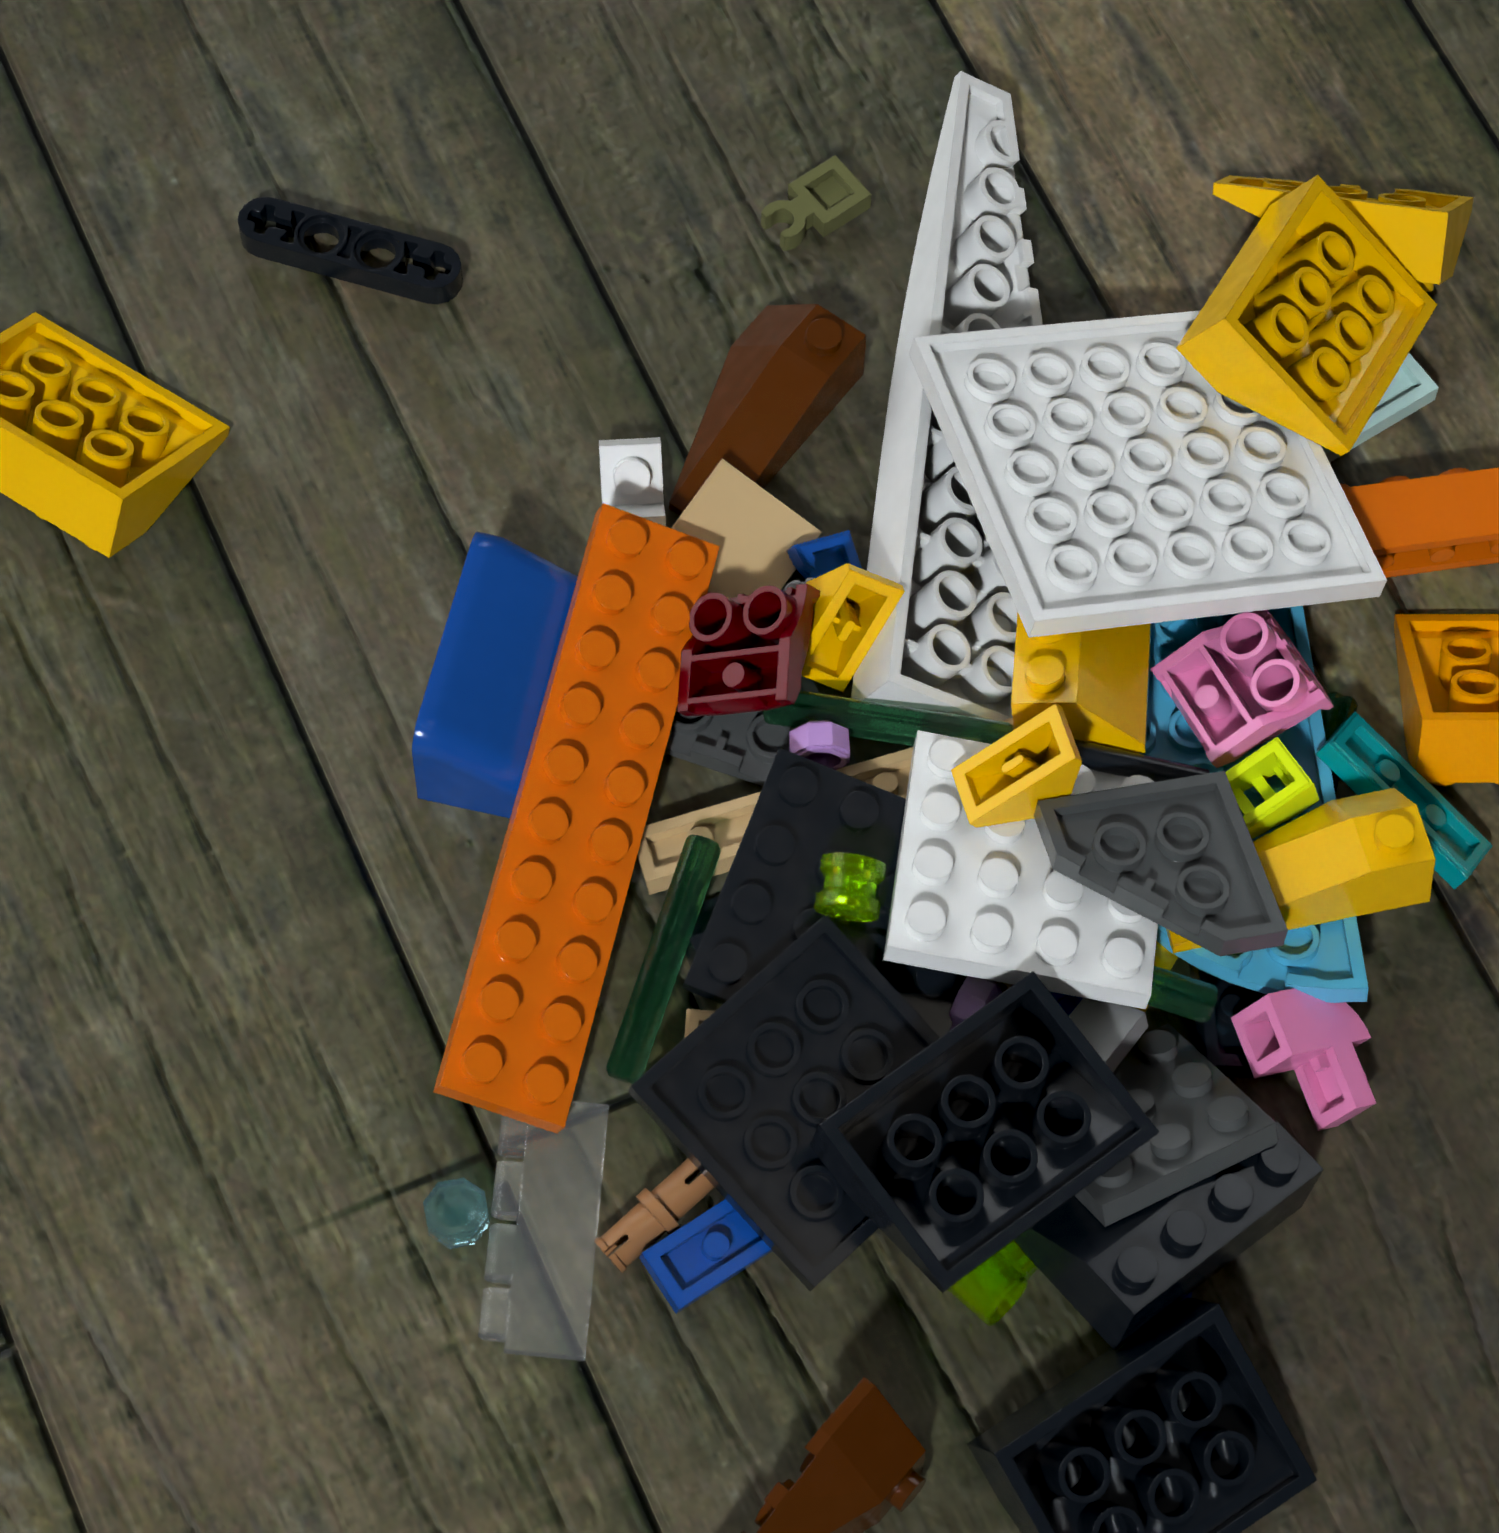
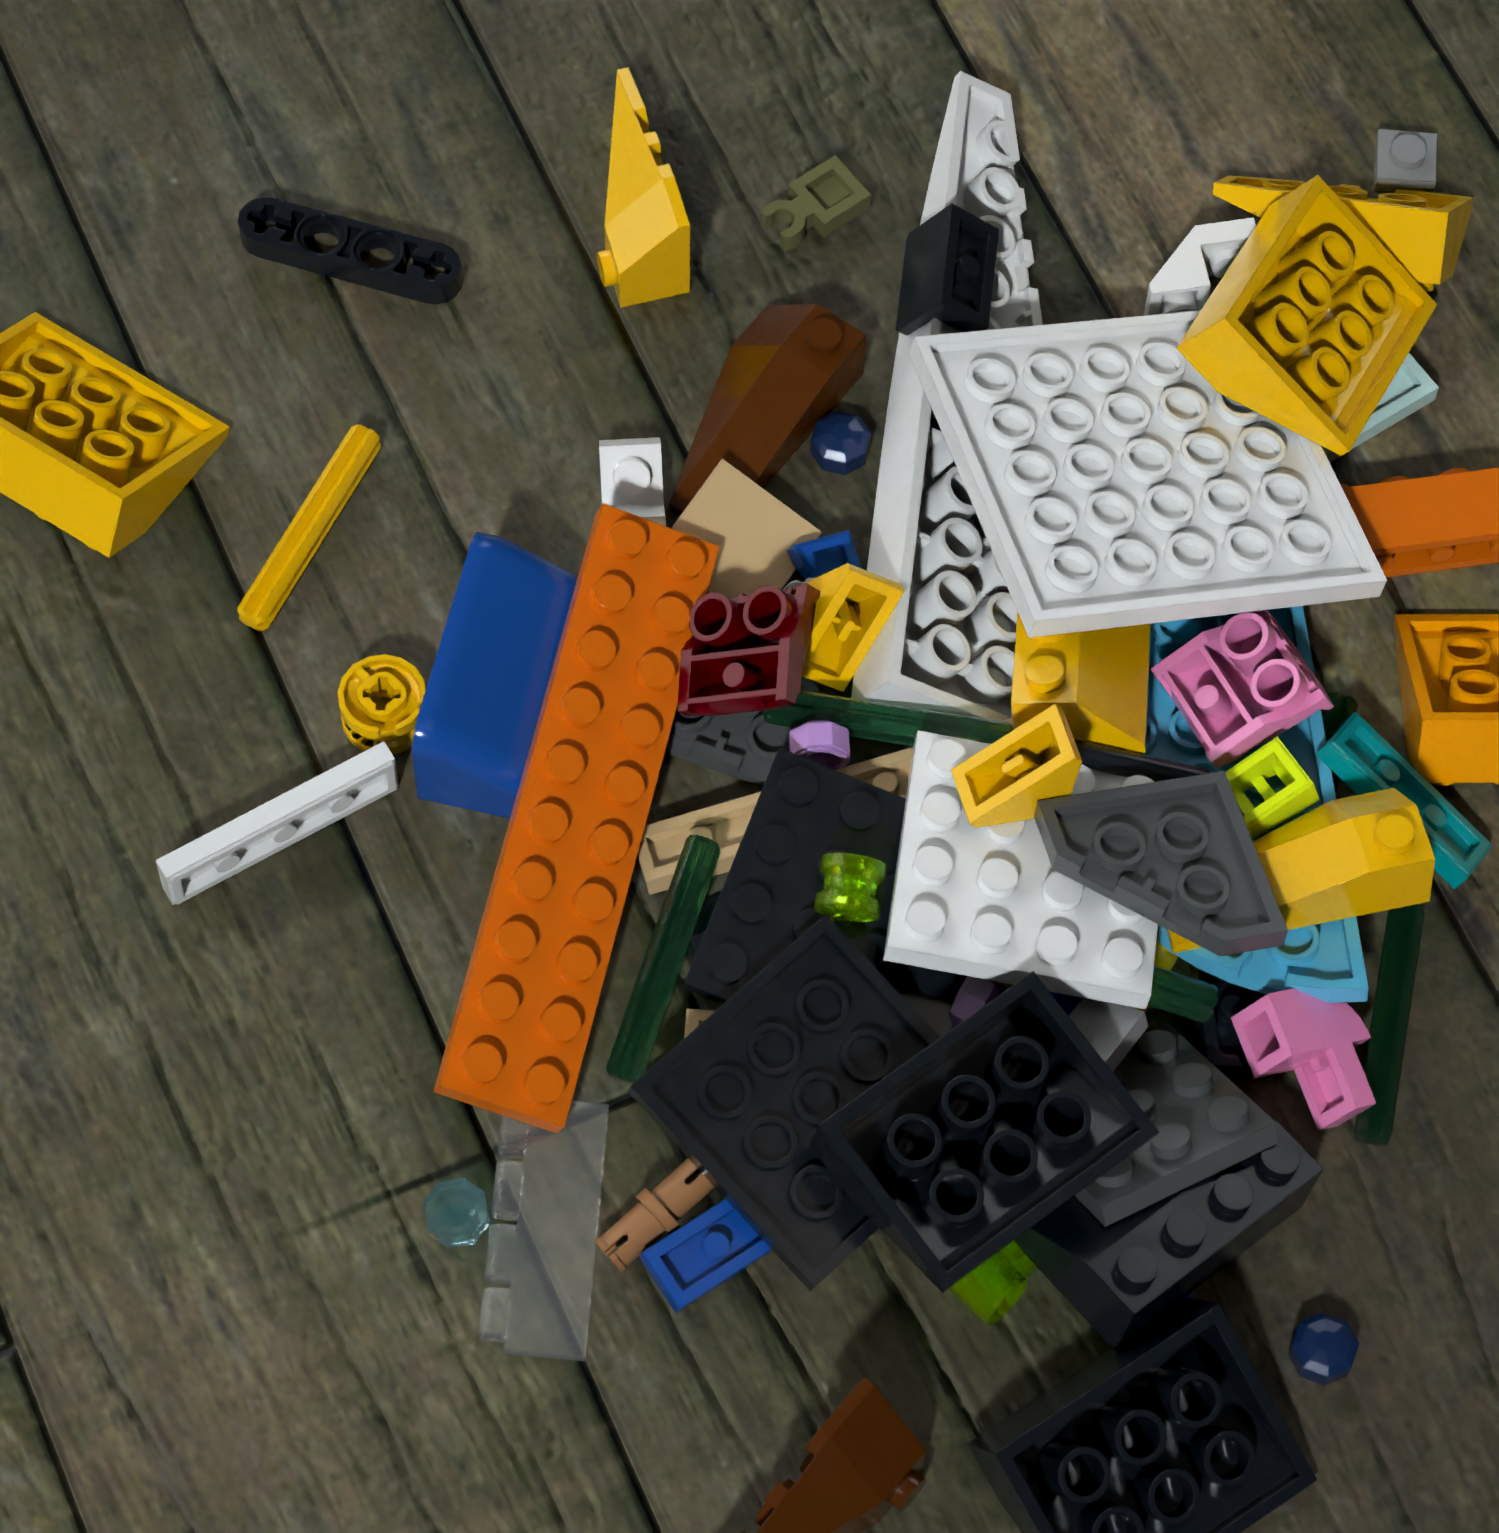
(278, 823): none -> white tile
(309, 528): none -> yellow axle
(381, 702): none -> yellow wheel
(644, 213): none -> yellow wedge
(840, 442): none -> dark blue tile
(948, 272): none -> black panel
(1205, 252): none -> white slope
(1323, 1348): none -> dark blue tile
(1390, 1022): none -> clear green axle
(1405, 160): none -> light grey plate

